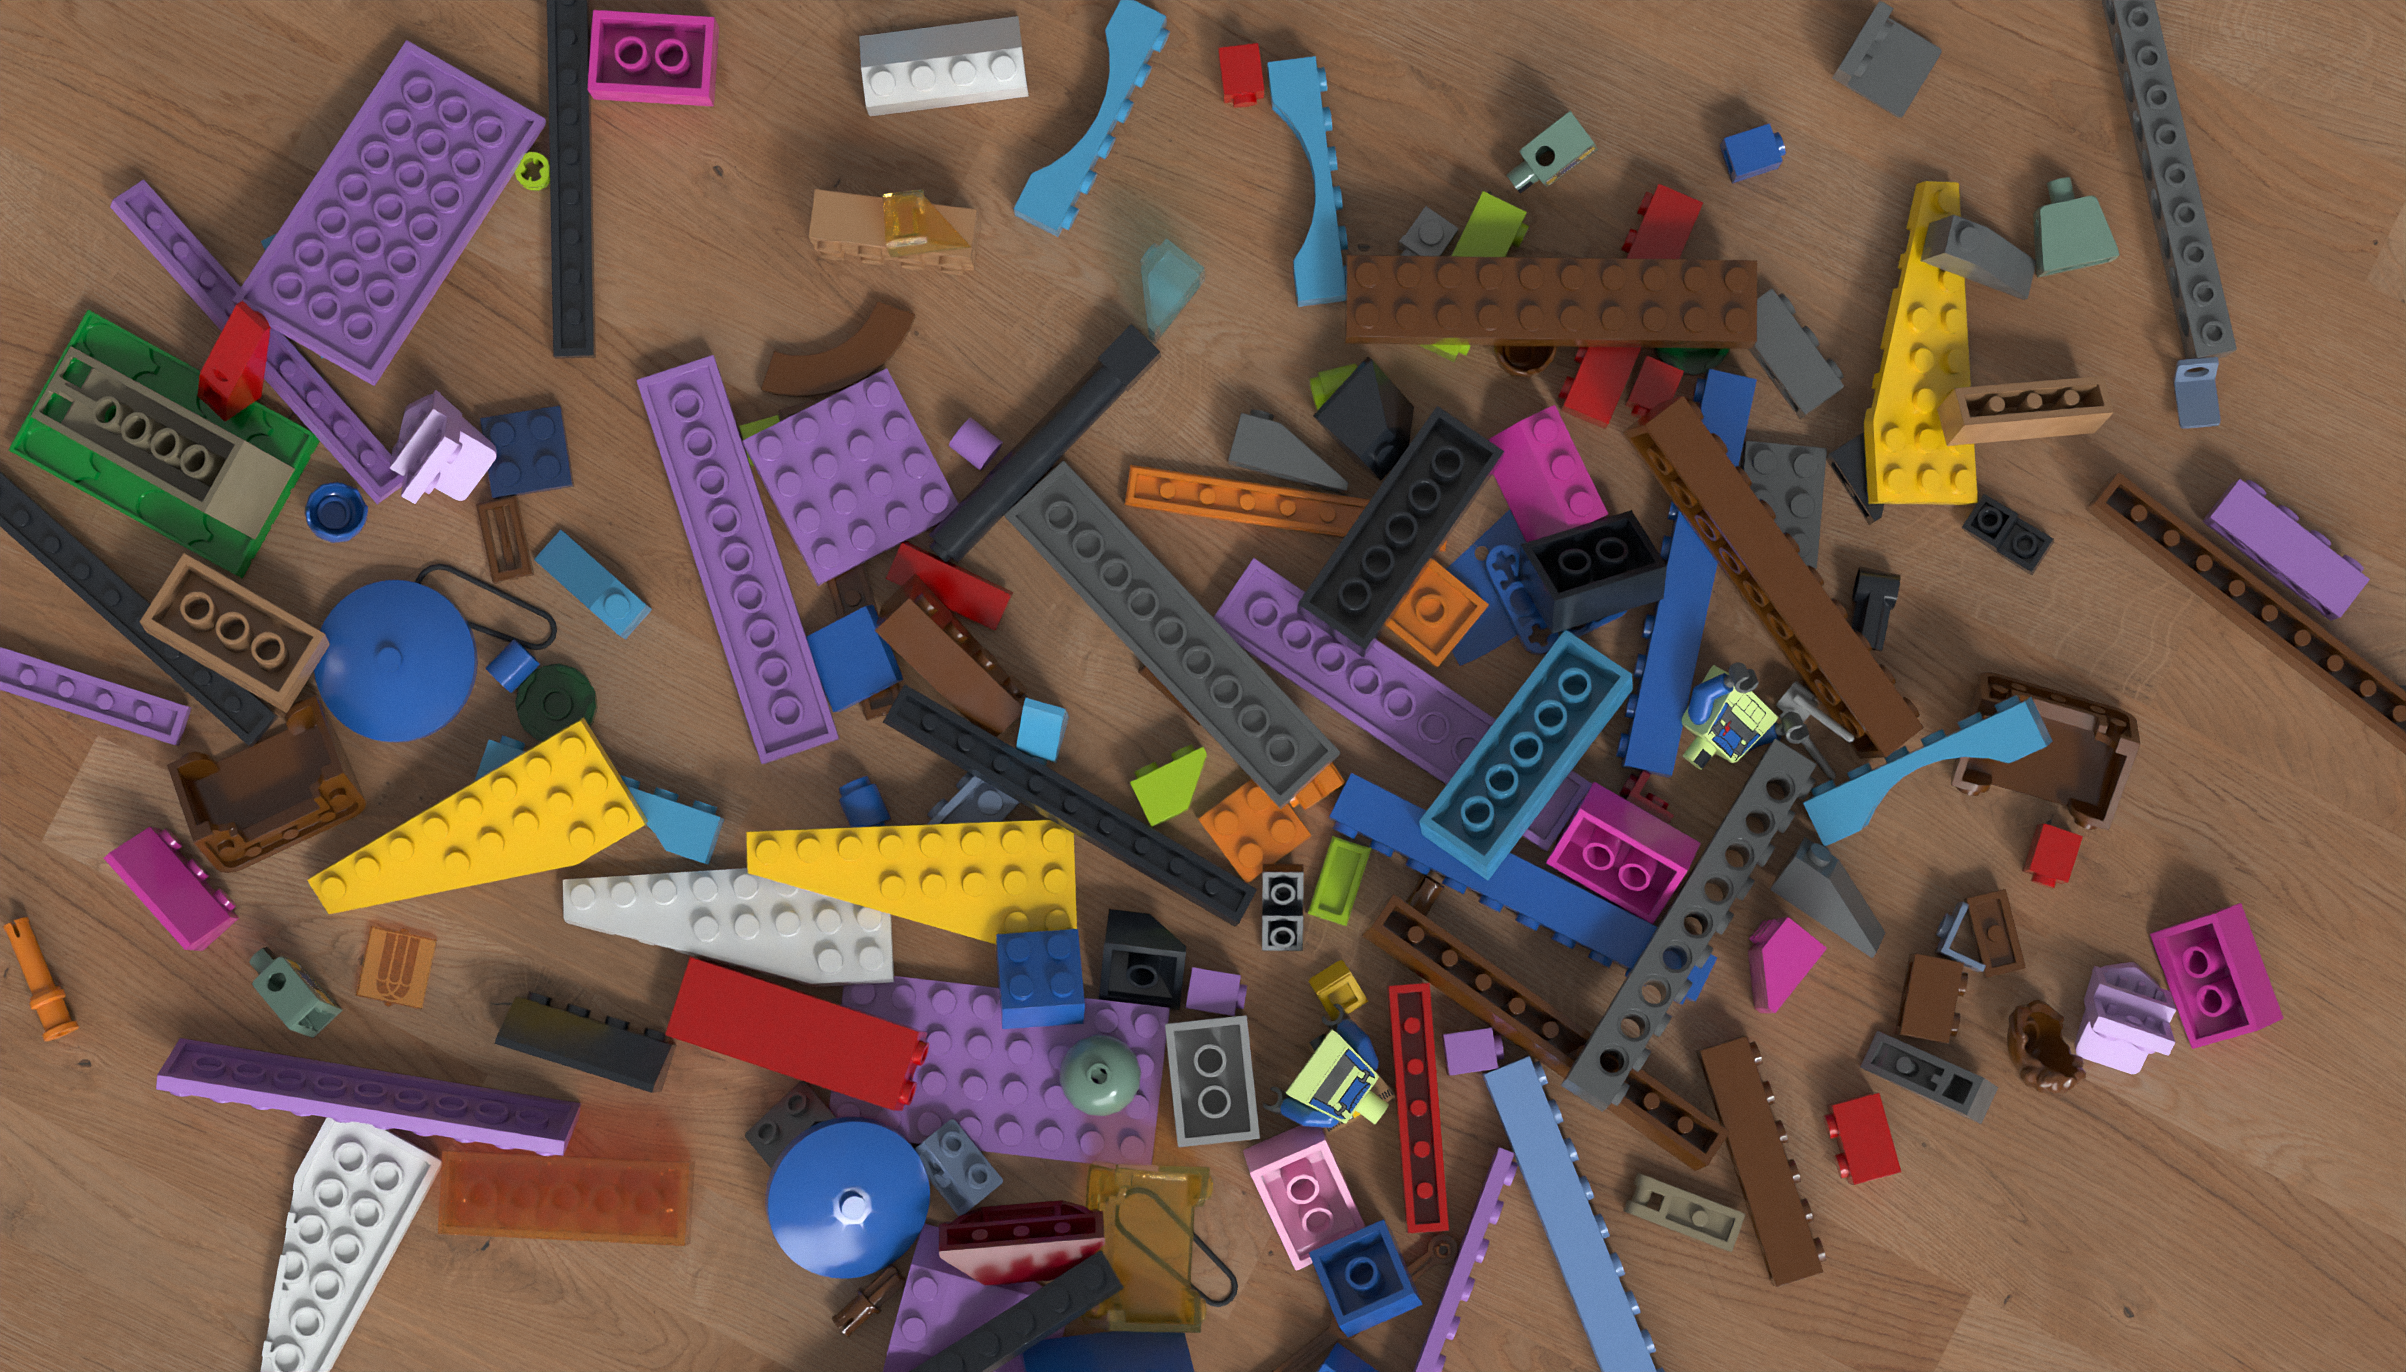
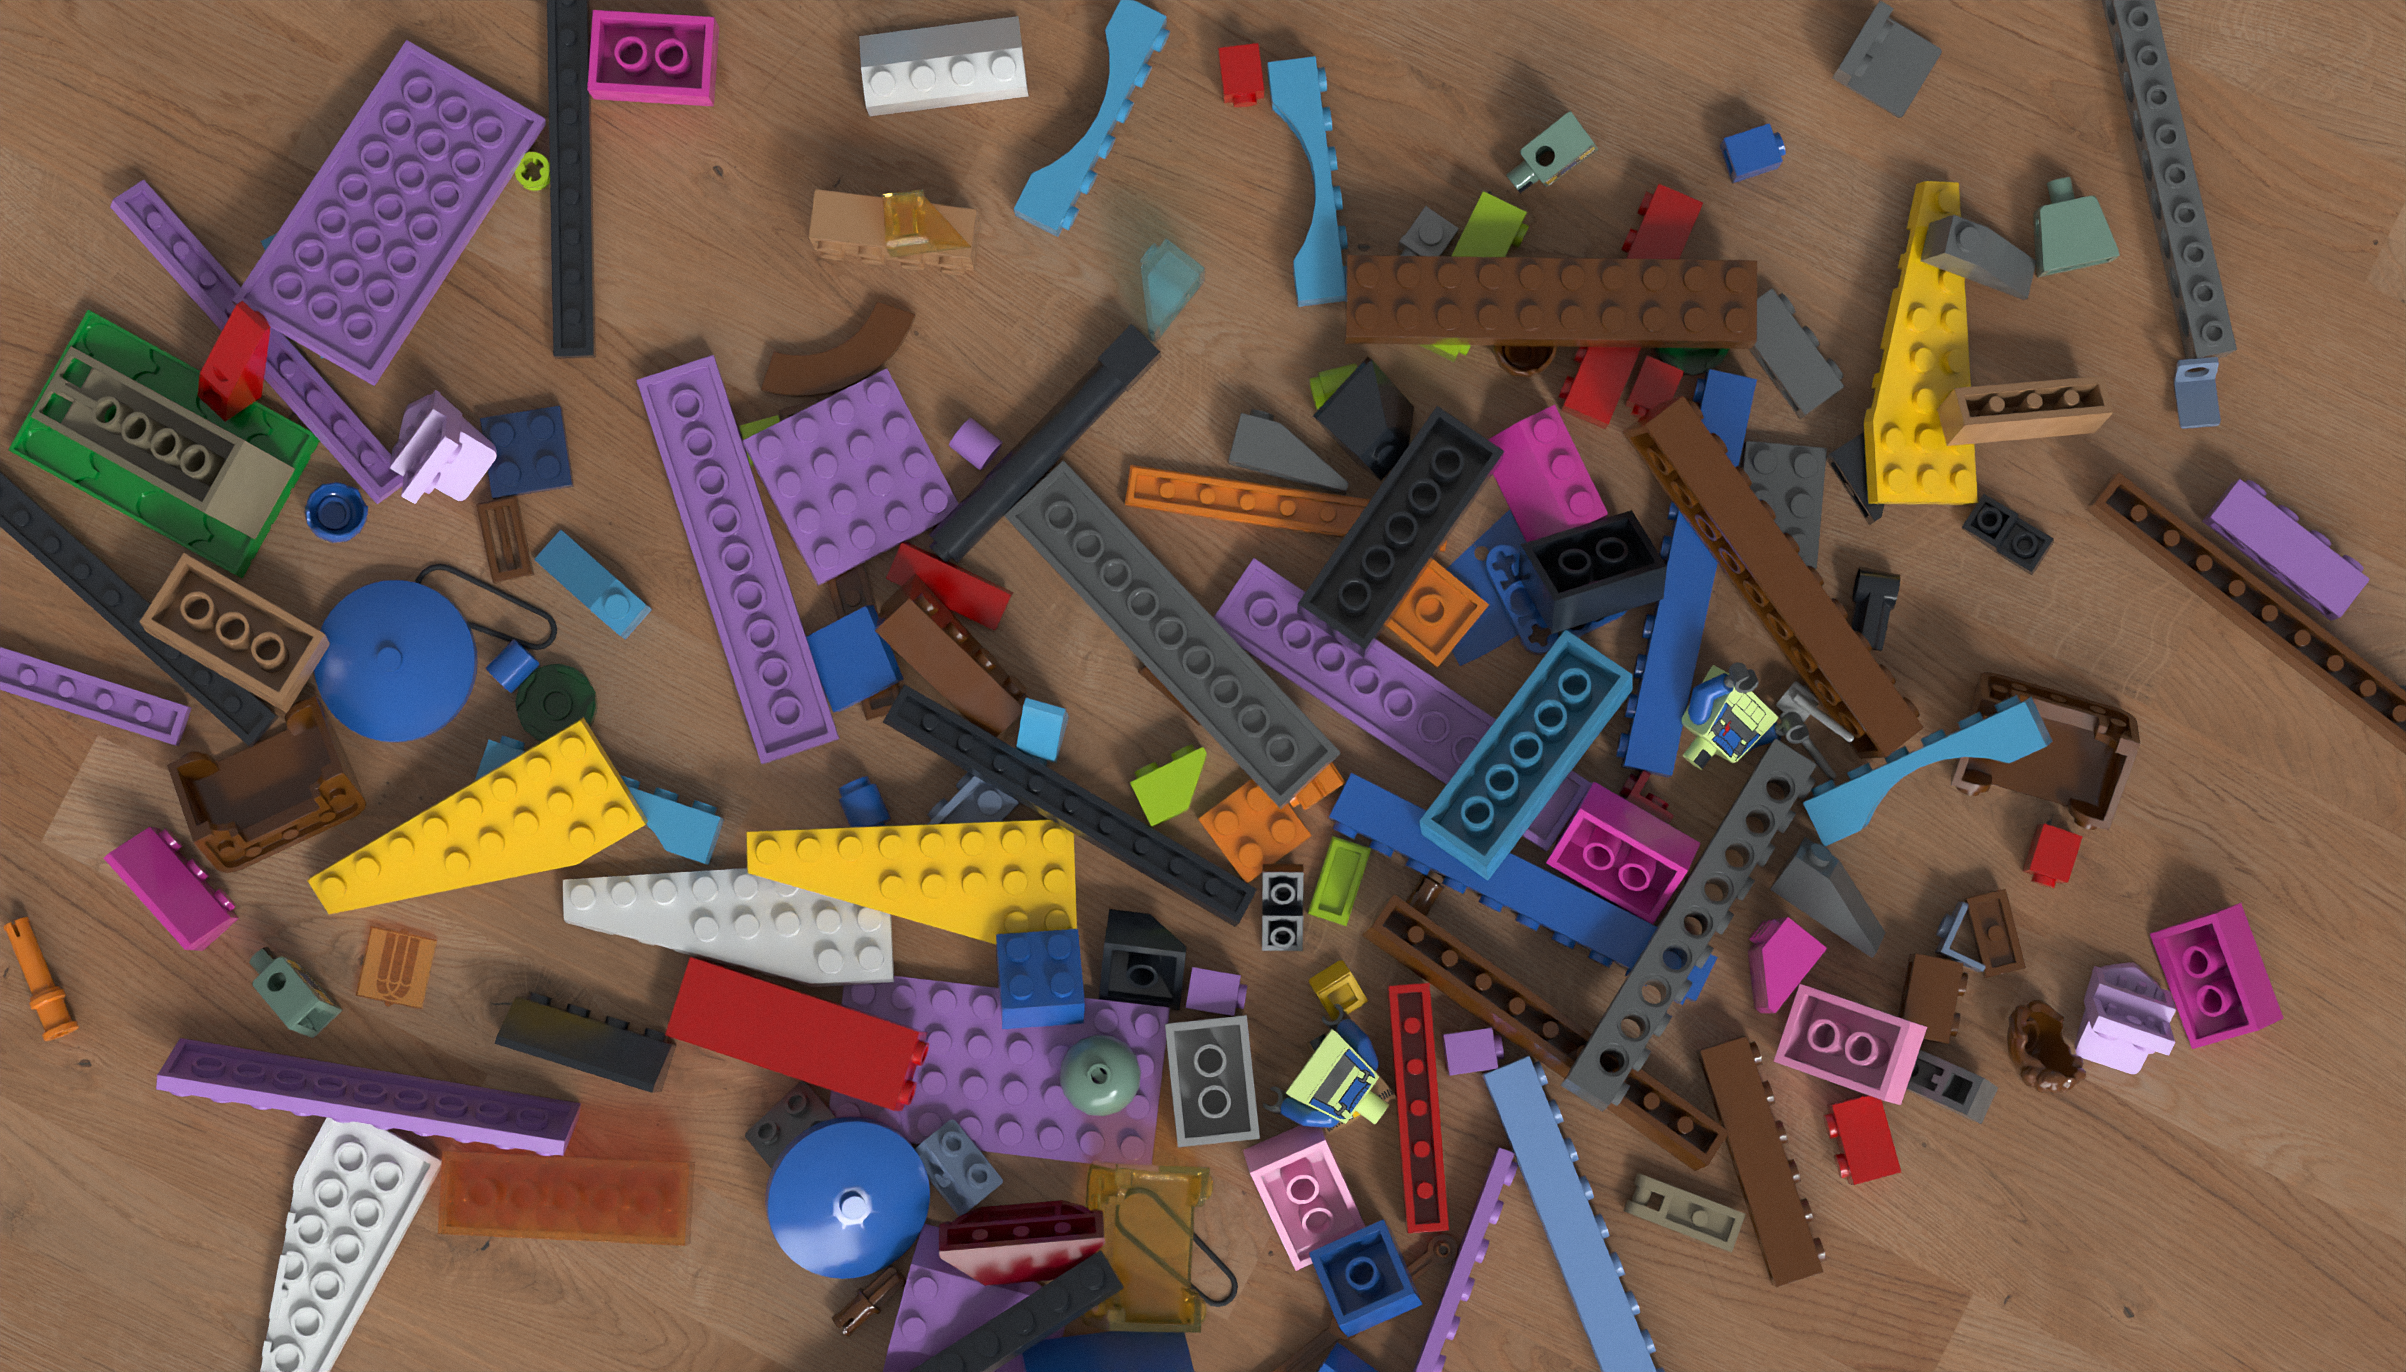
(1850, 1044): none -> bright pink brick

